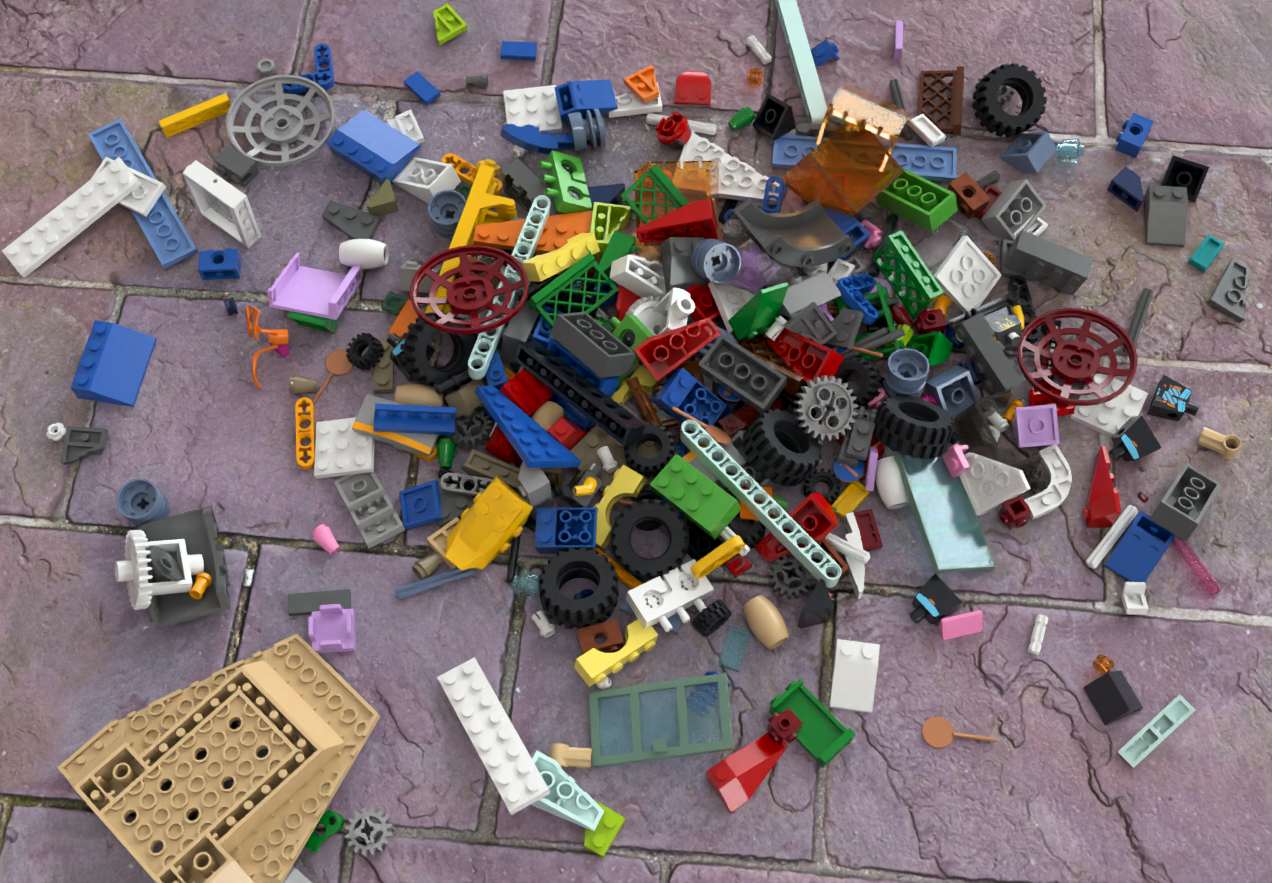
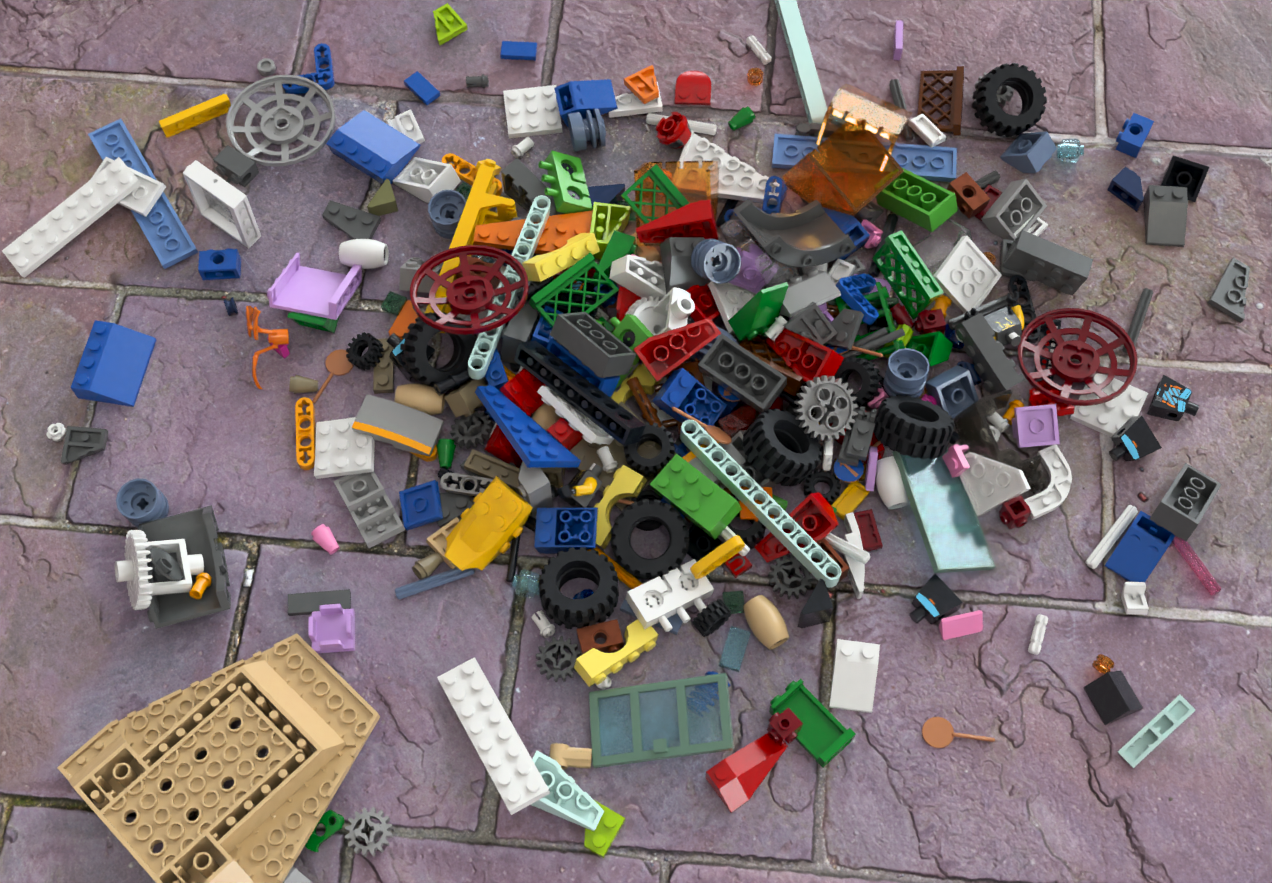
(414, 419): blue fence -> none
(530, 139): blue slope -> none
(550, 658): none -> dark grey gear
(591, 432): none -> white plate
(718, 224): nougat piece -> none
(734, 601): none -> clear green plate
(774, 118): black slope -> none
(824, 52): blue bracket -> none
(827, 454): none -> white tile
(1102, 500): red wedge -> none
(1206, 253): teal tile -> none
(1219, 443): tan piece -> none

